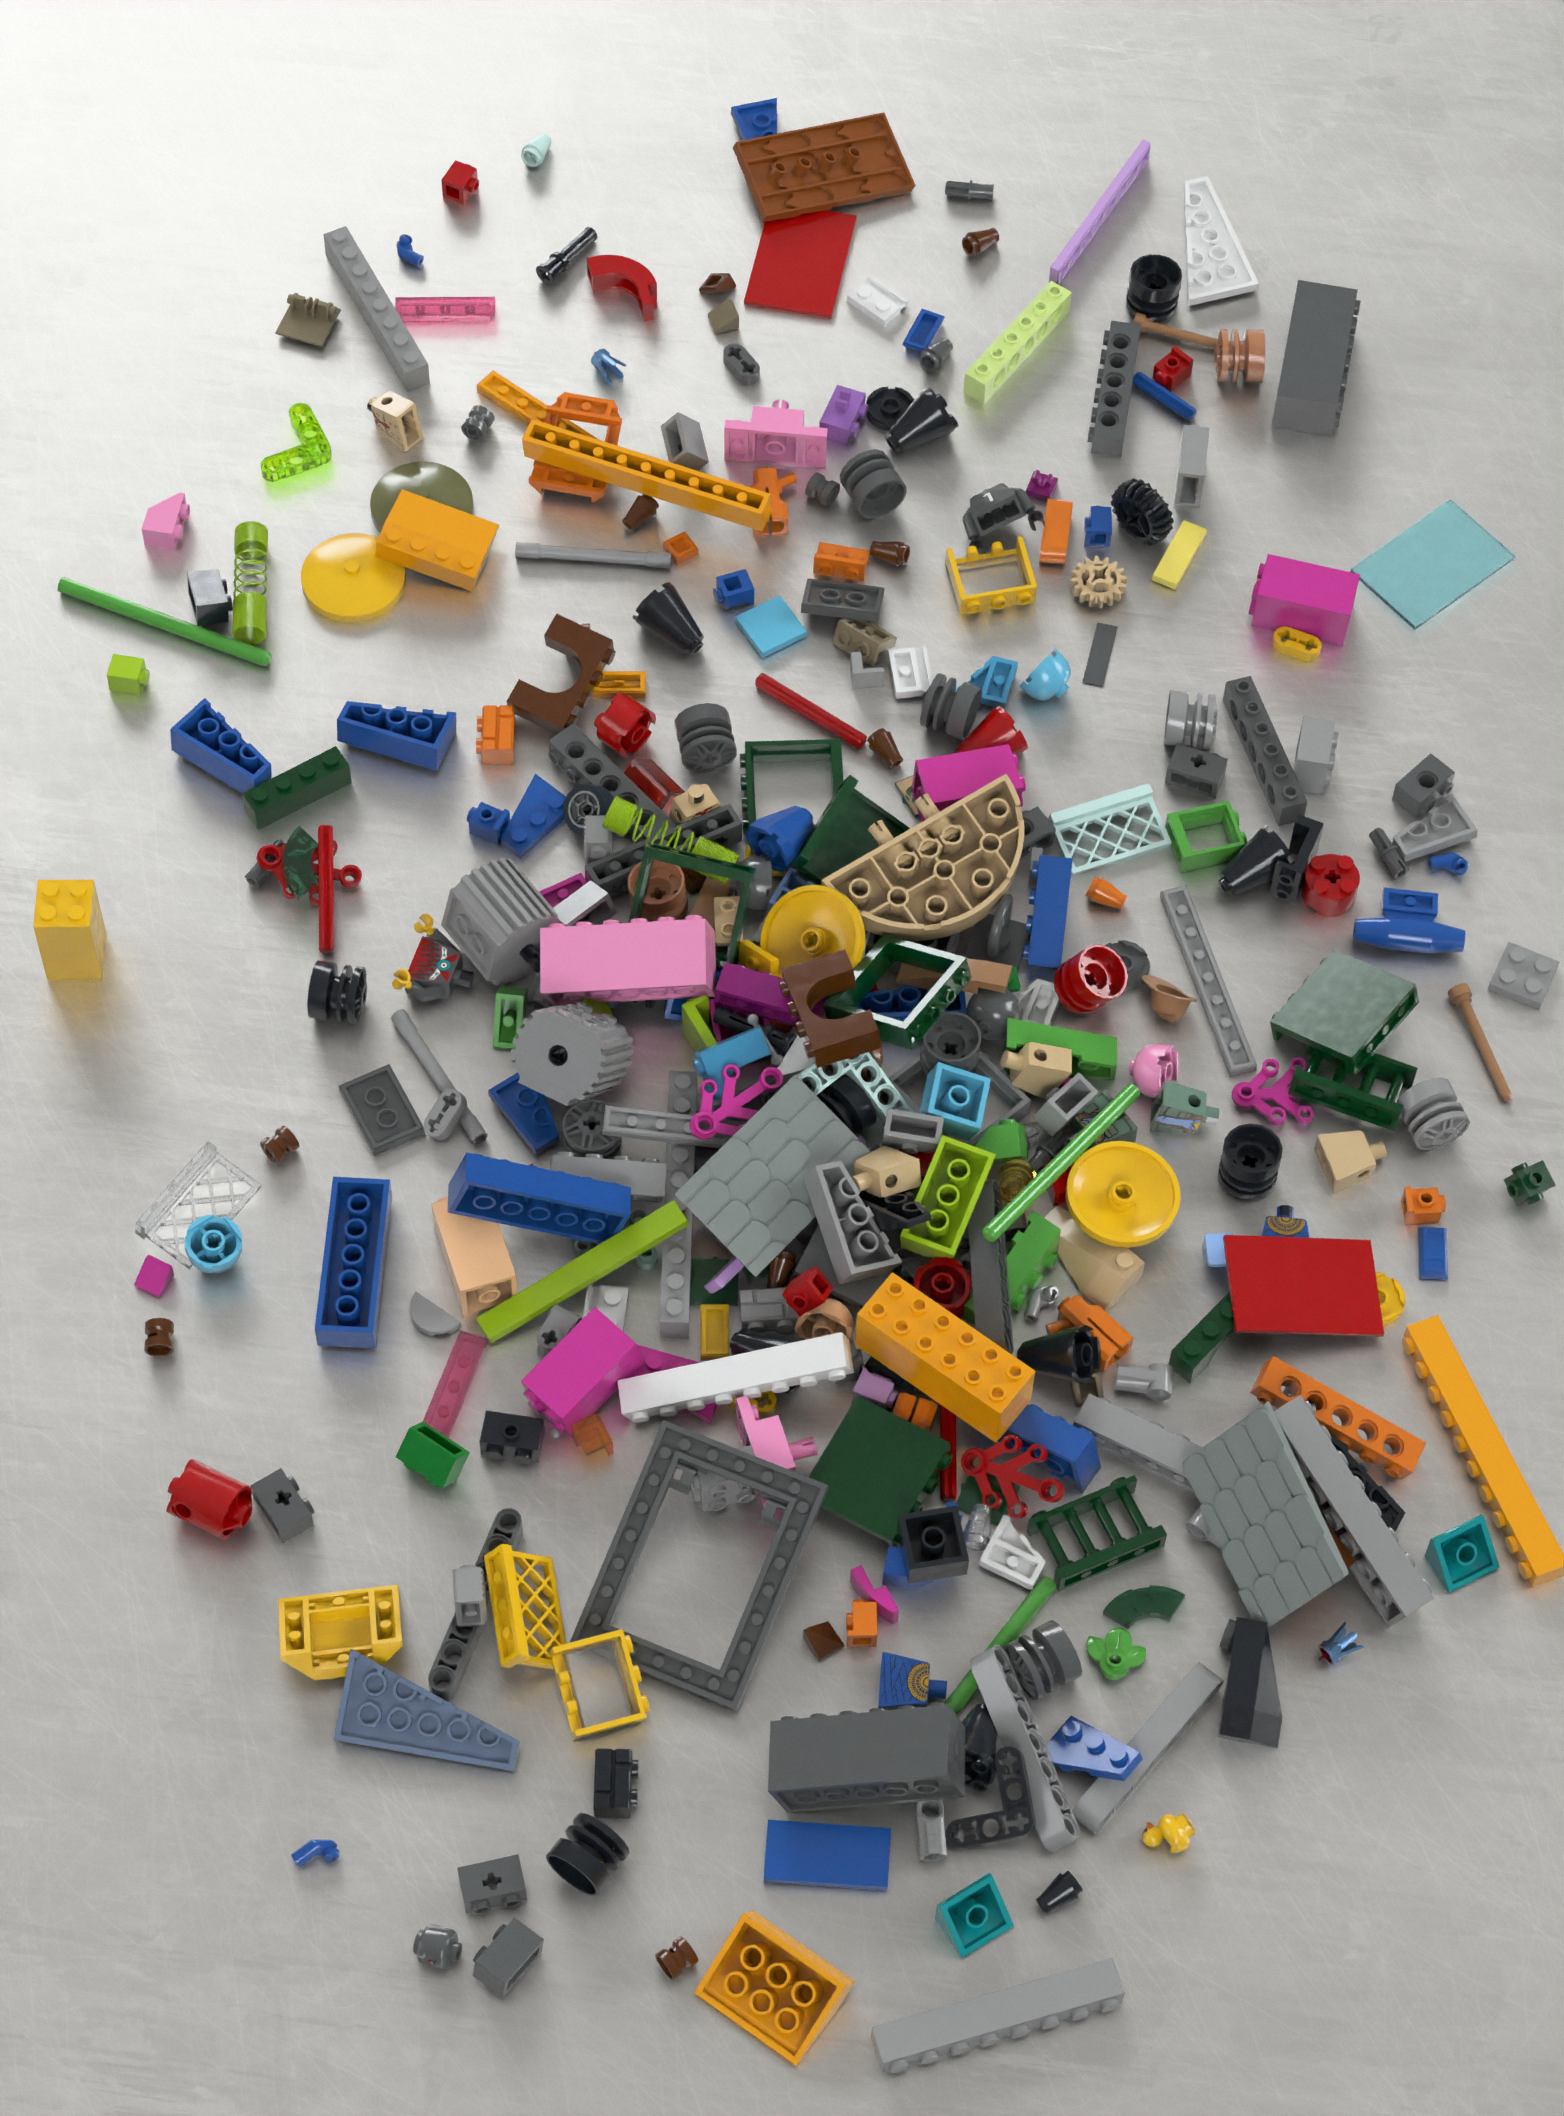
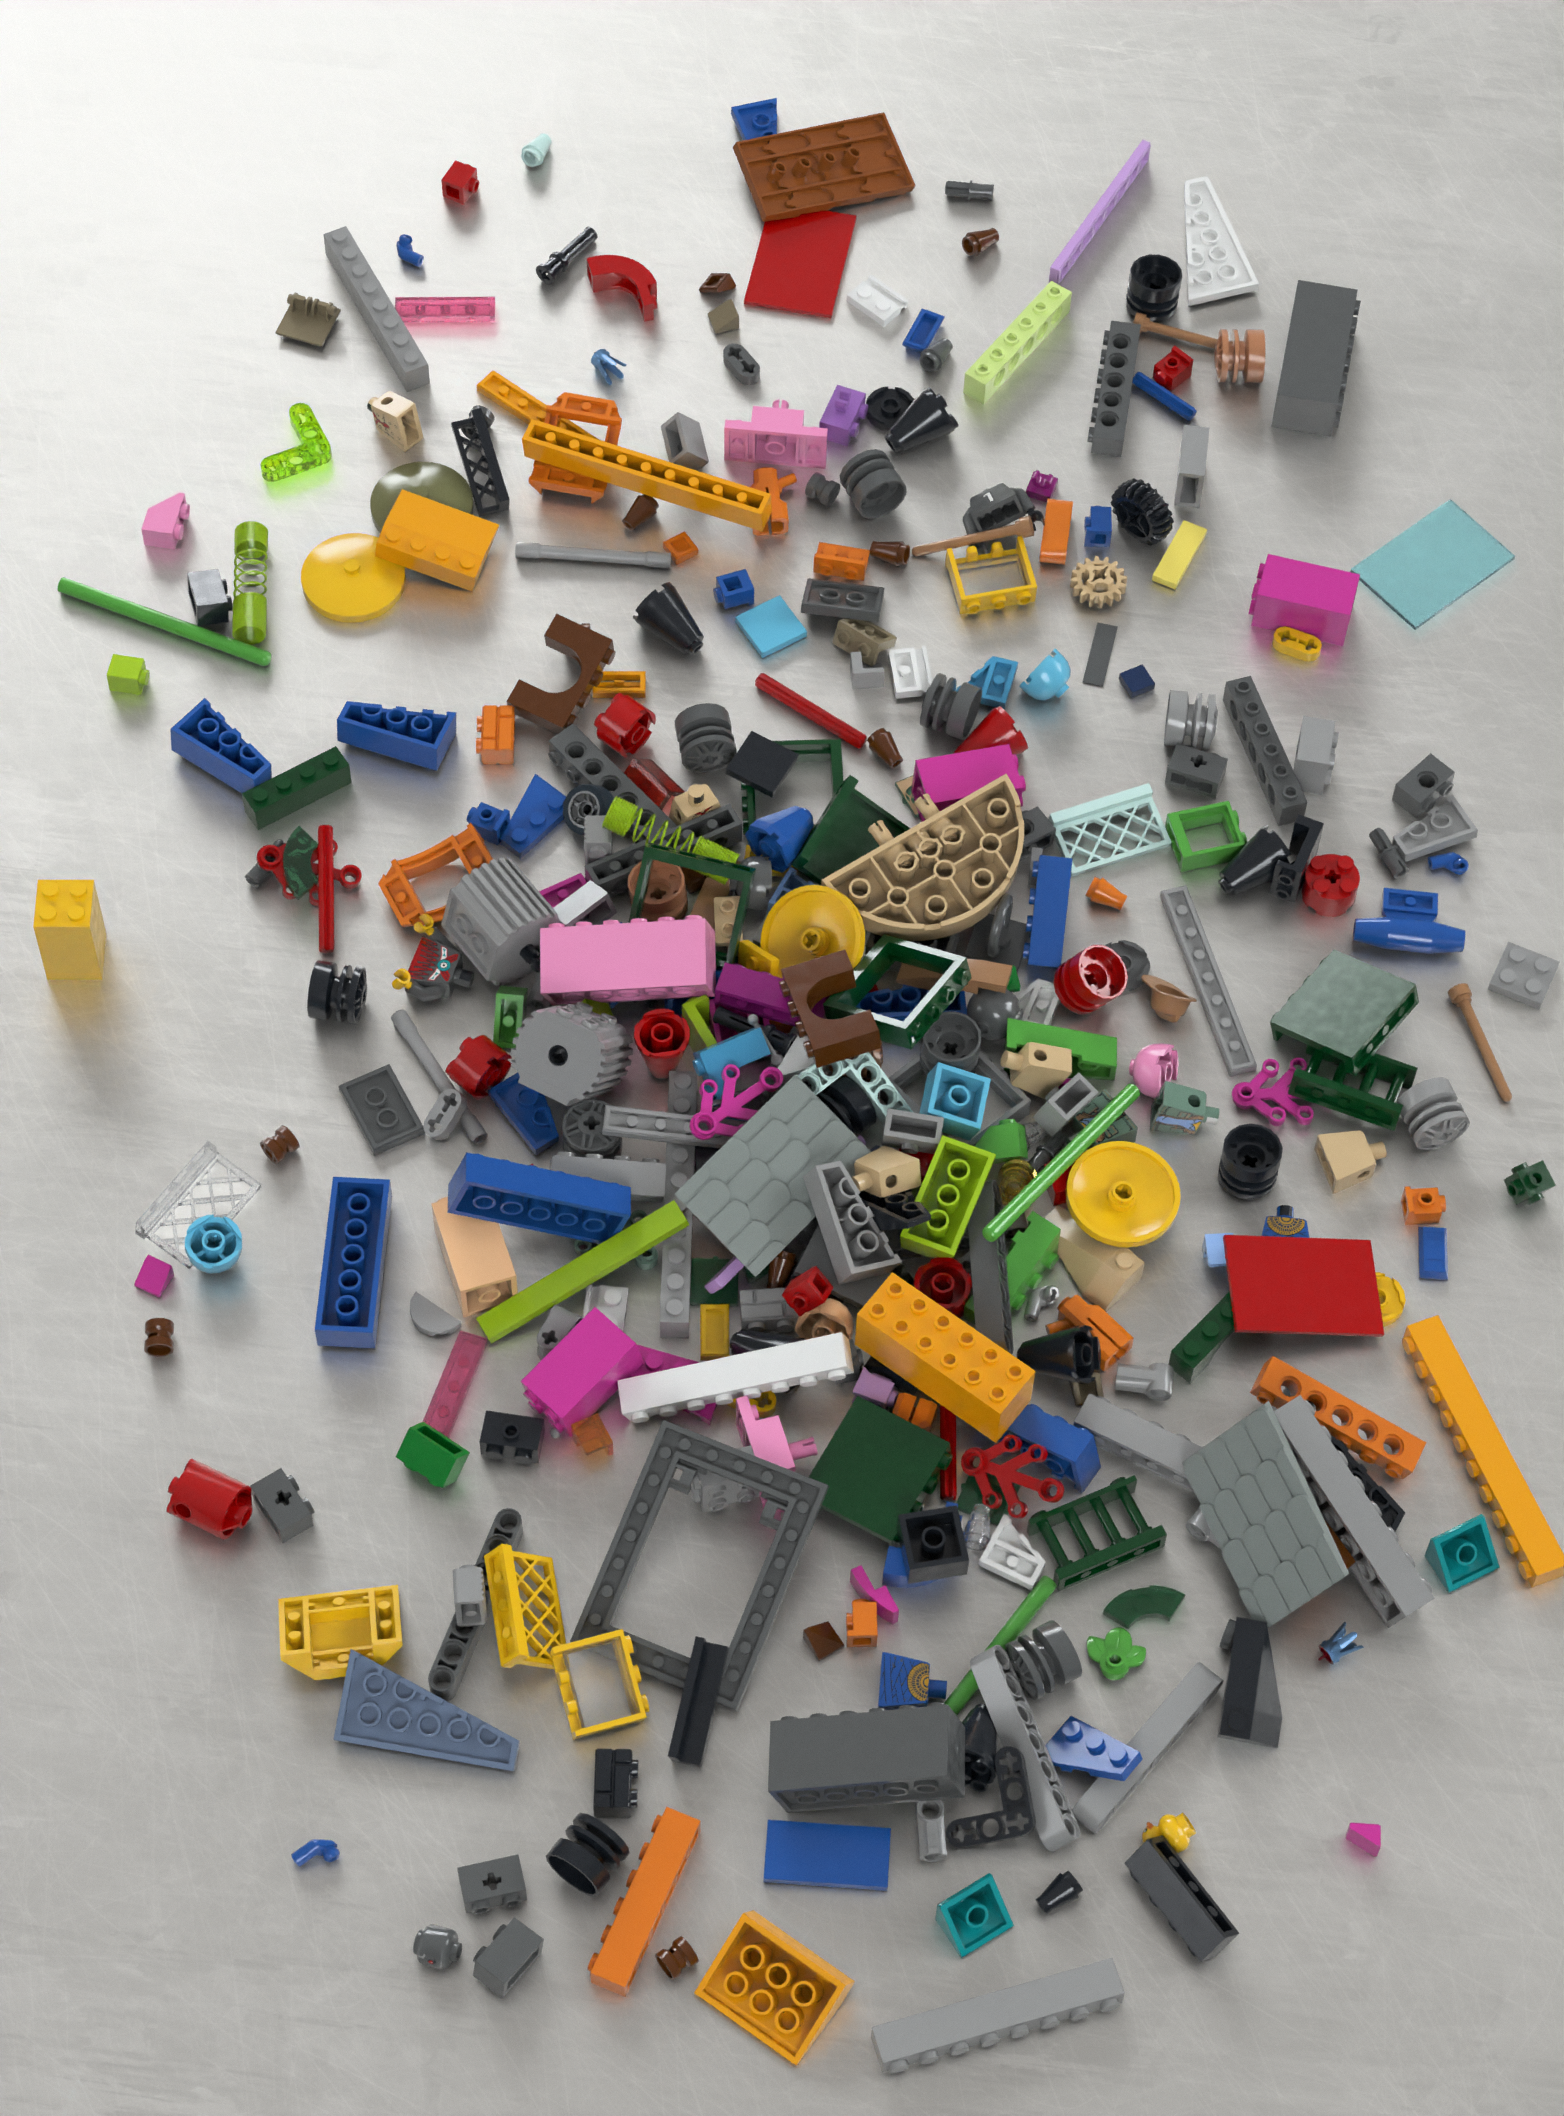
(396, 884): none -> orange wedge
(479, 1066): none -> red brick
(490, 461): none -> black fence
(645, 1901): none -> orange brick
(662, 1040): none -> red cone
(698, 1702): none -> black fence
(761, 764): none -> black tile
(1023, 527): none -> medium nougat piece
(1136, 681): none -> dark blue tile
(1181, 1898): none -> black brick
(1365, 1836): none -> dark pink slope

